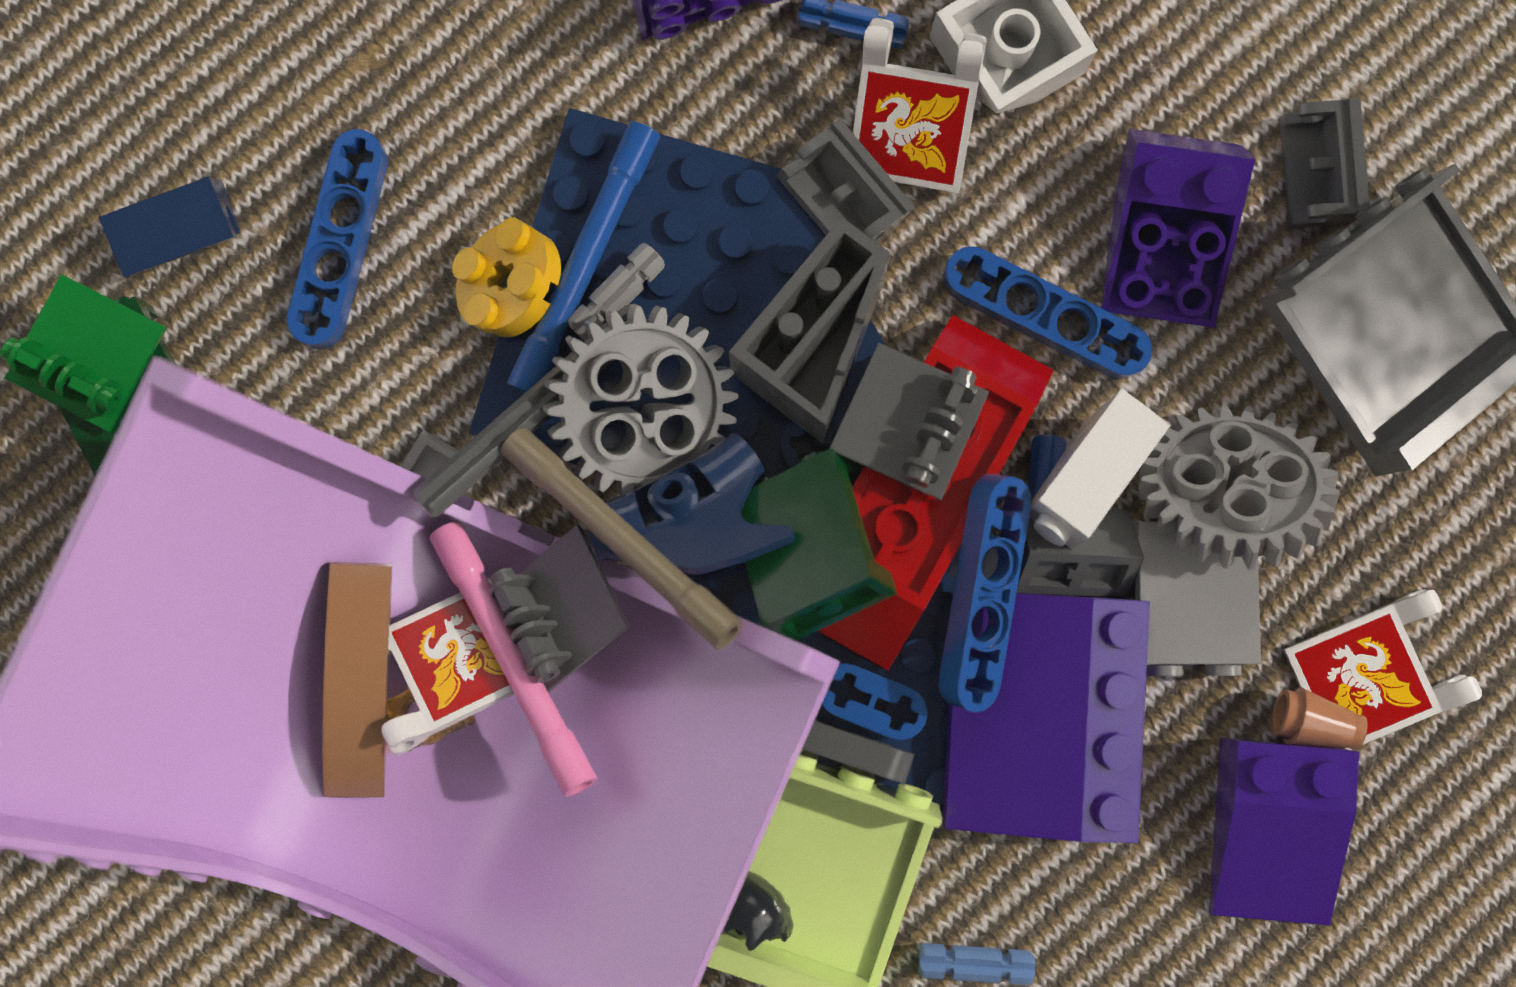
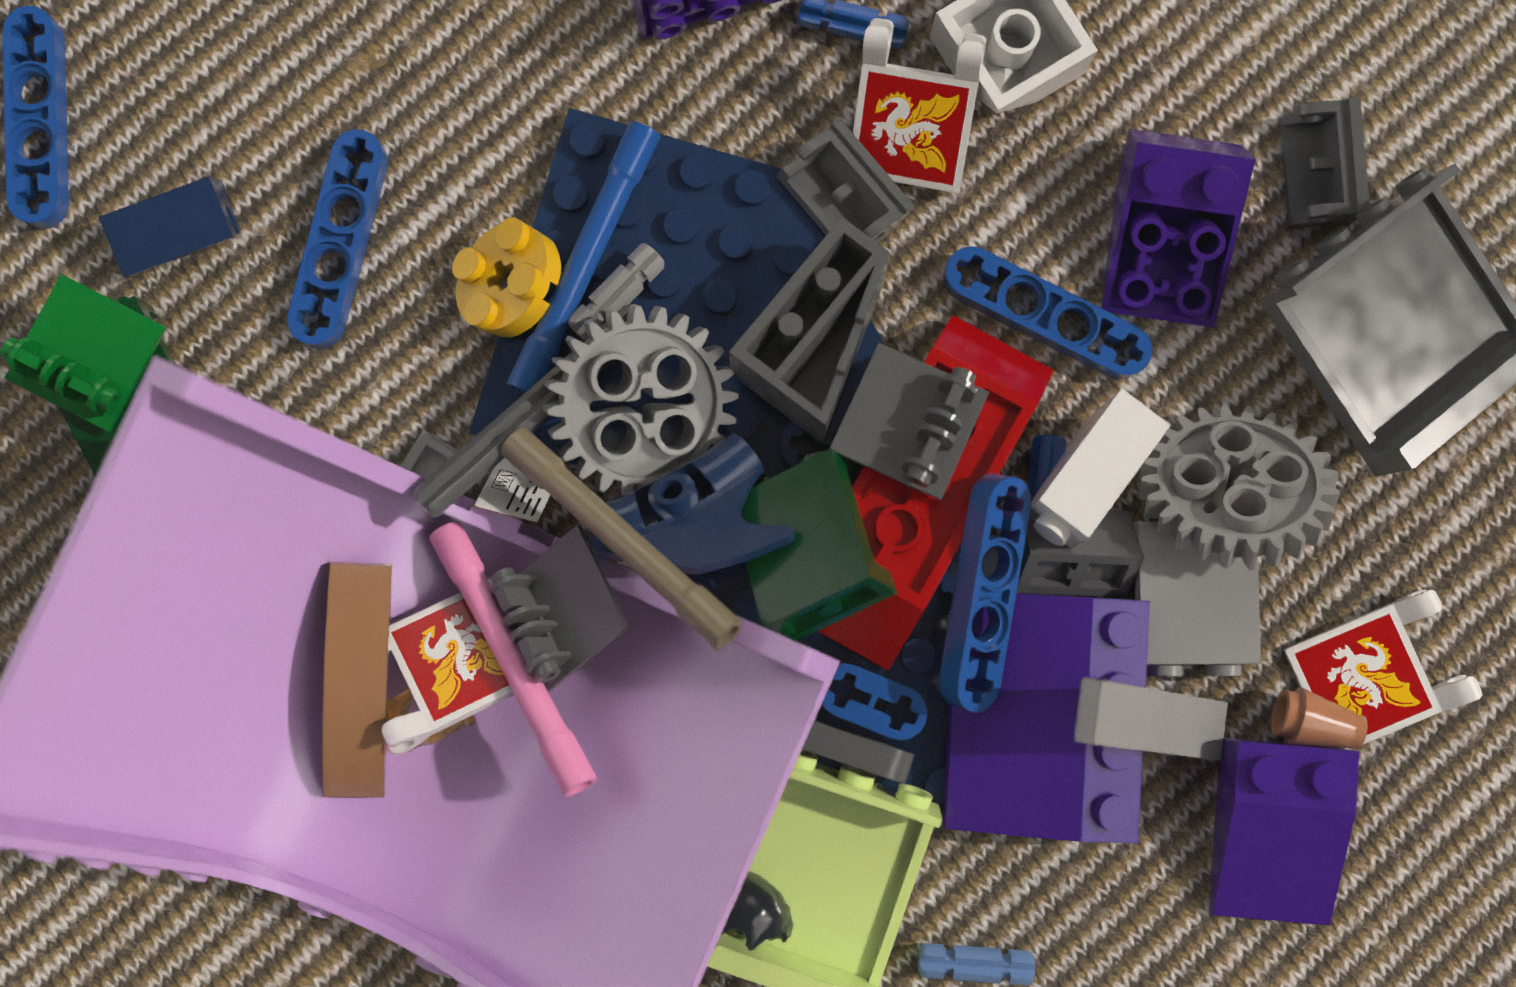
(25, 119): none -> blue beam
(512, 494): none -> white sticker
(1149, 720): none -> light grey tile

